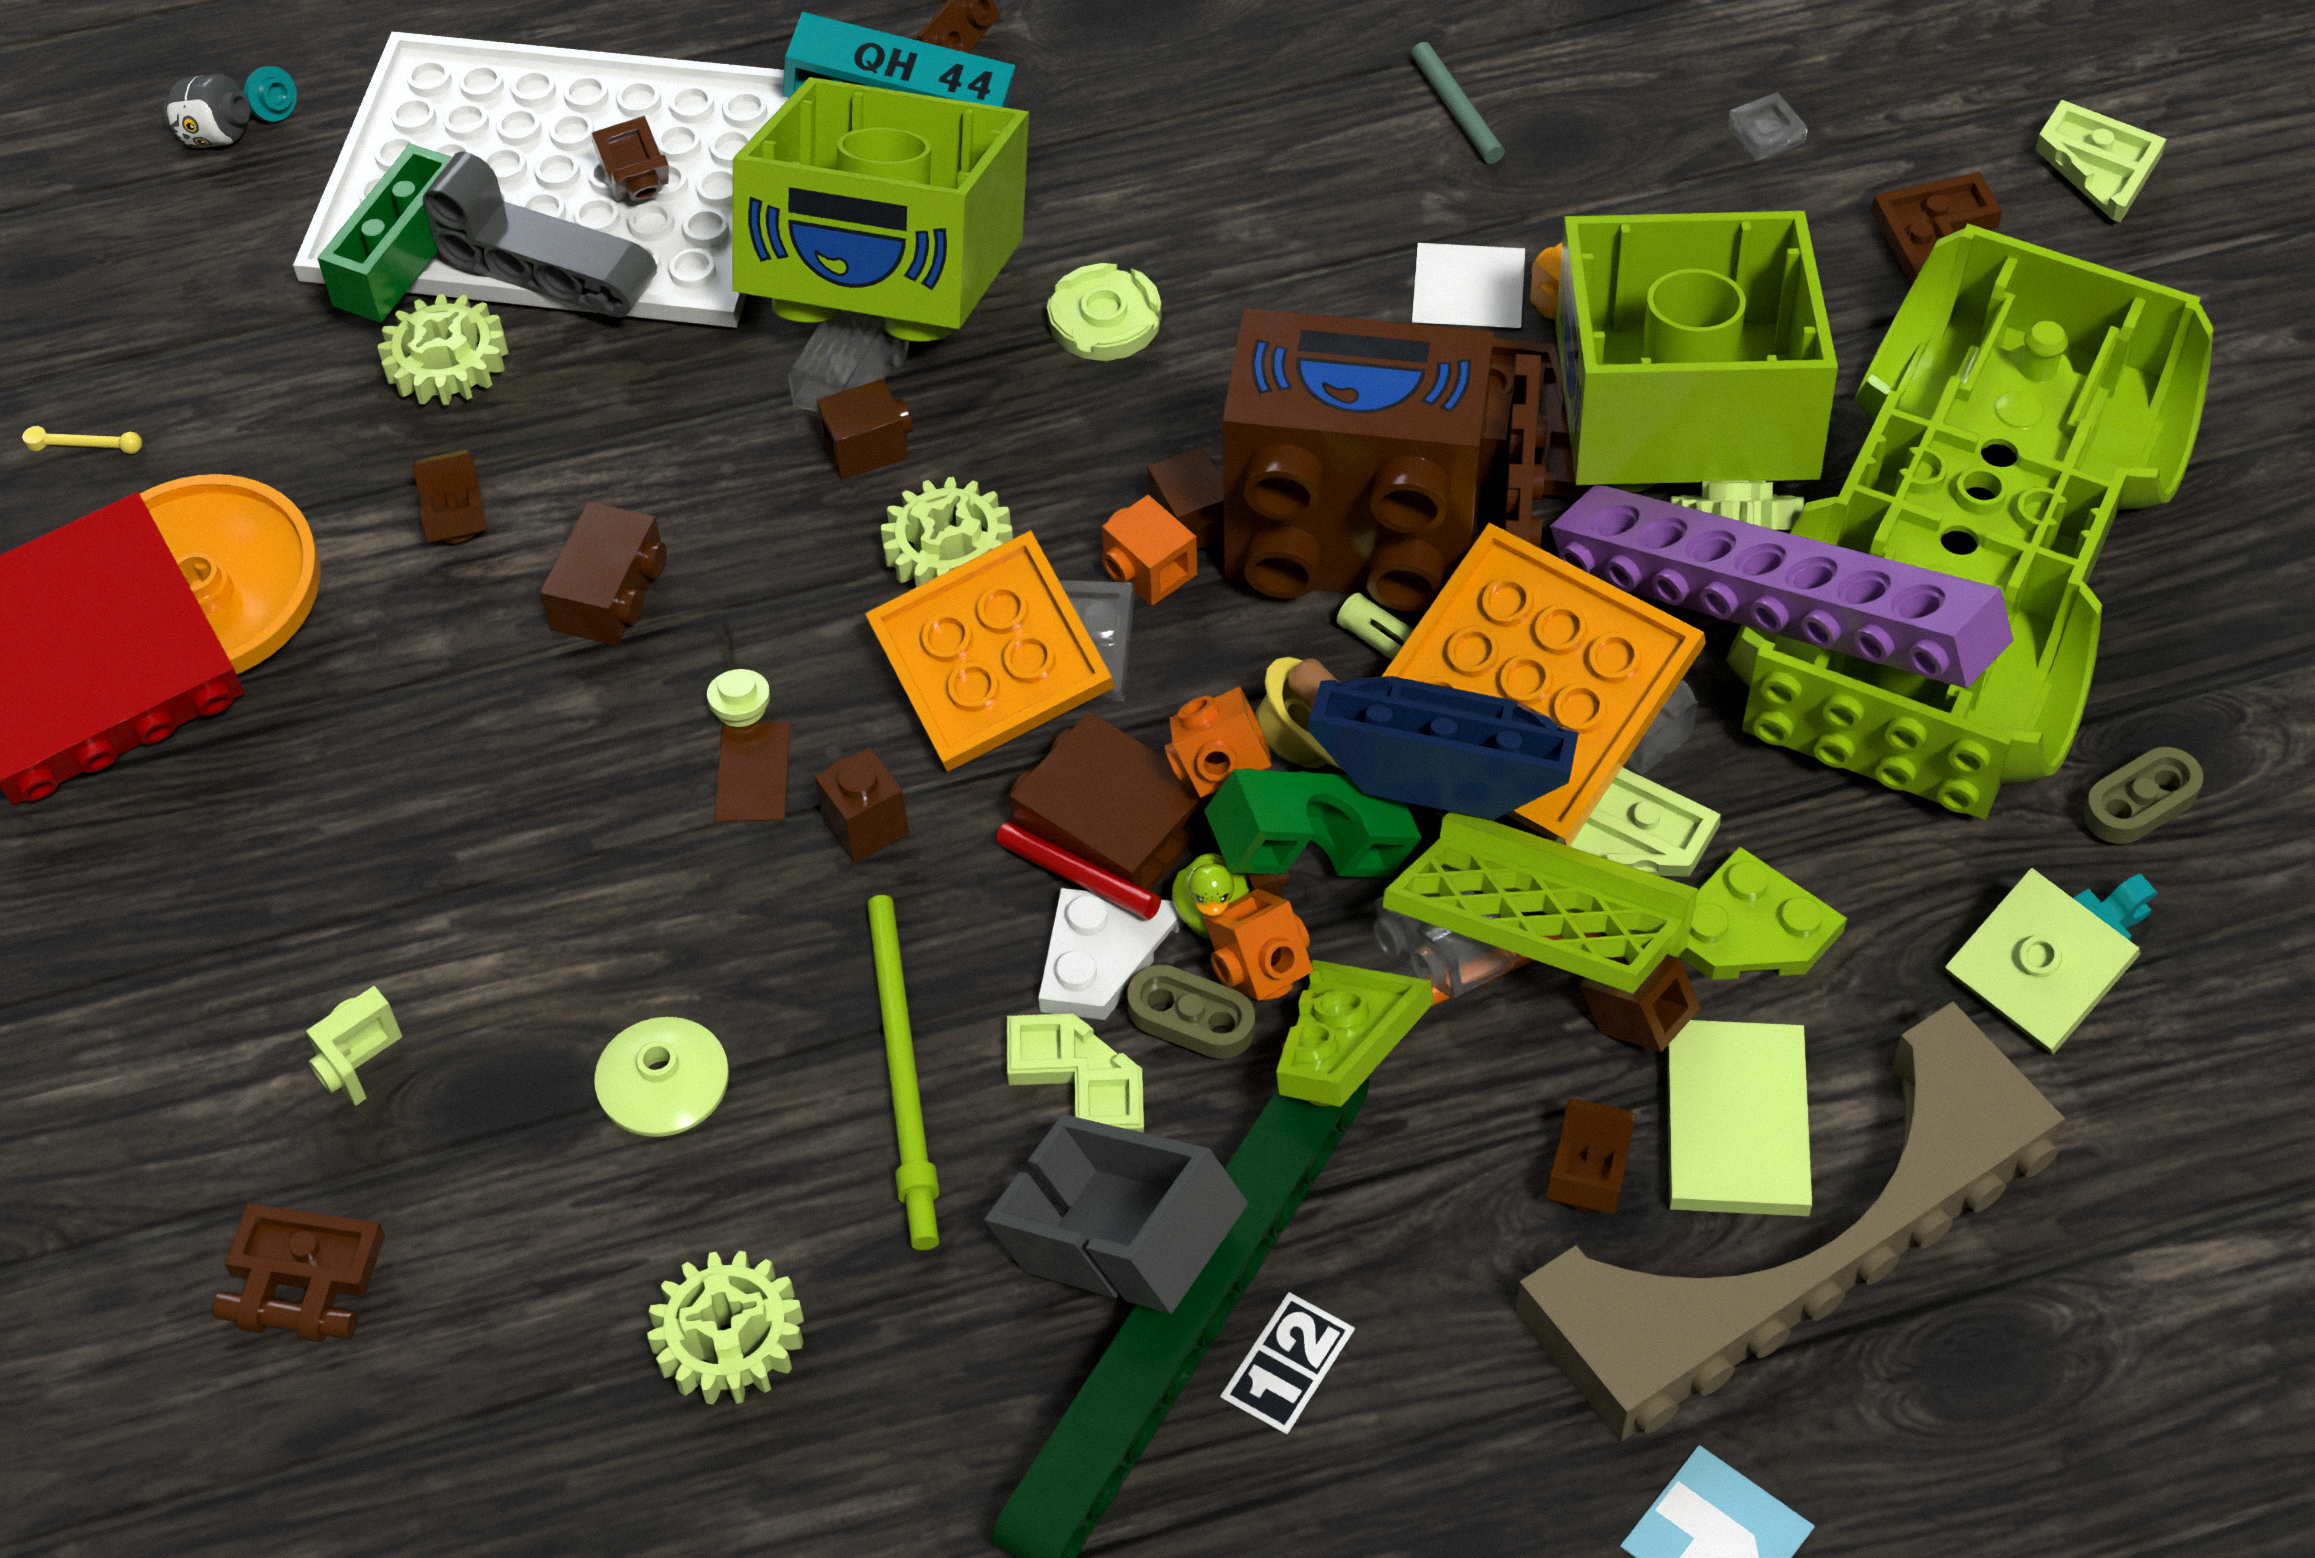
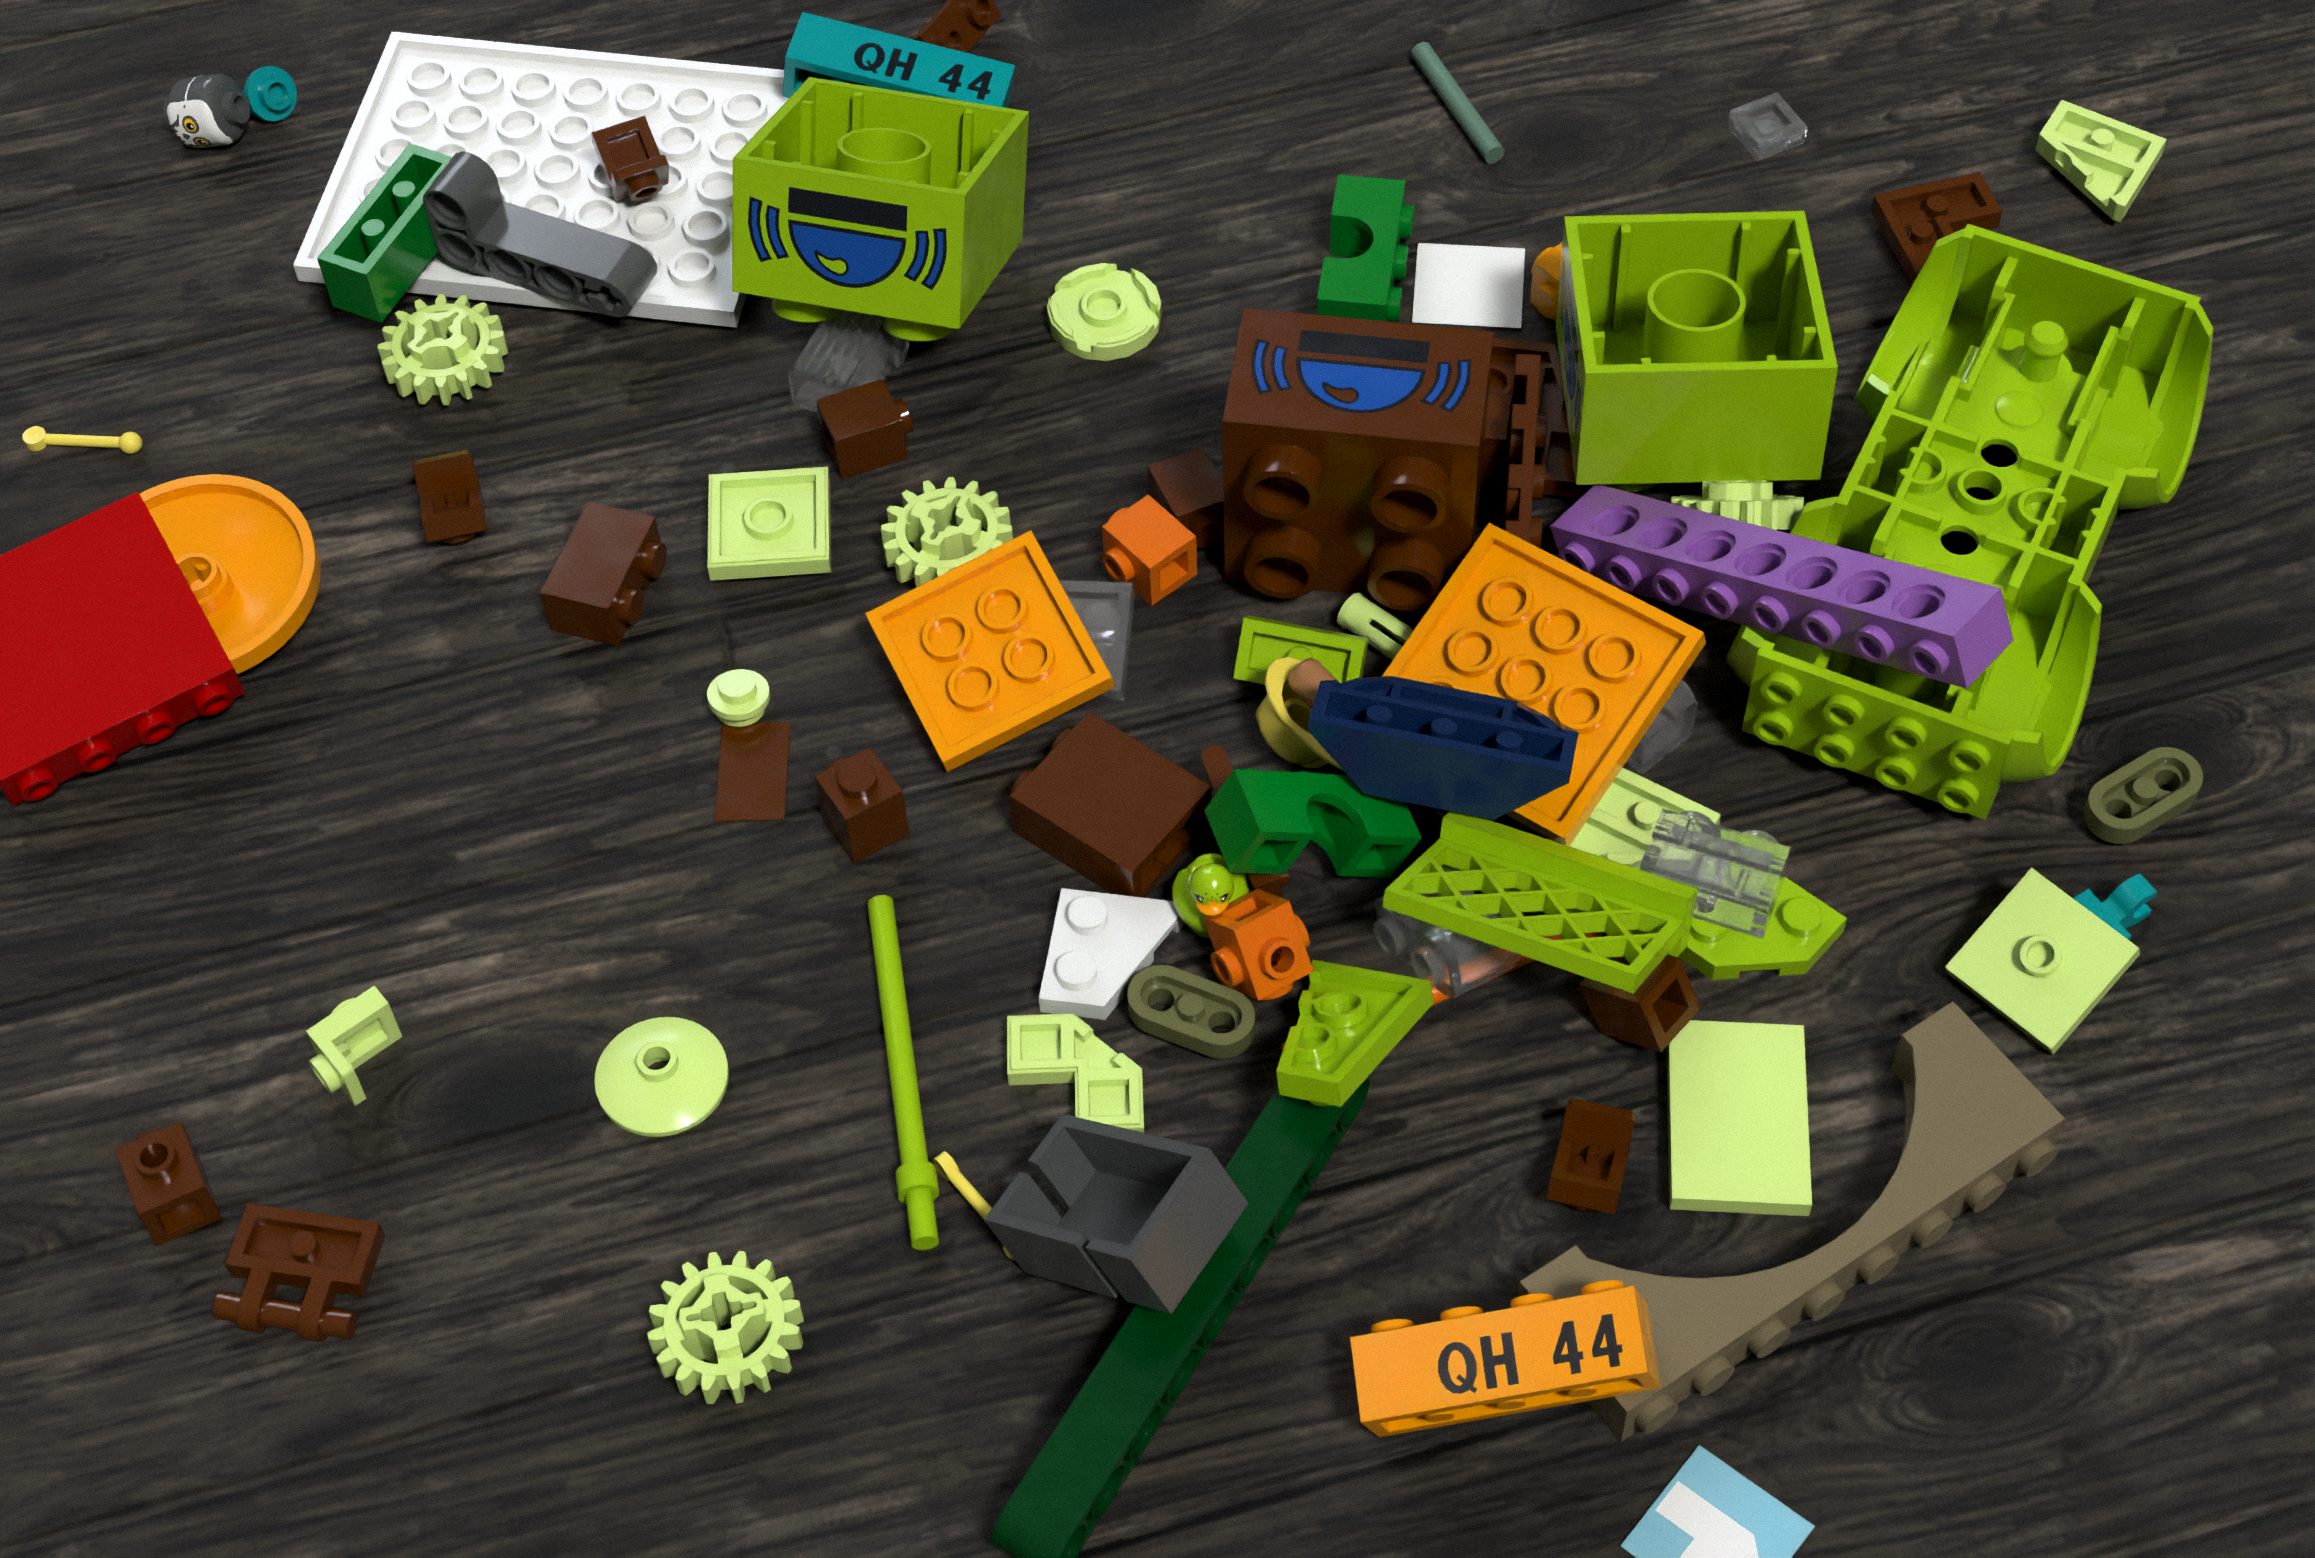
(168, 1183): none -> reddish brown brick
(769, 523): none -> yellowish green plate
(950, 1172): none -> light yellow hinge
(1078, 870): red bar -> none
(1216, 738): orange brick -> none
(1268, 640): none -> lime plate
(1287, 1363): sticker -> none
(1368, 226): none -> green arch
(1504, 1359): none -> light orange brick
(1733, 870): none -> clear brick

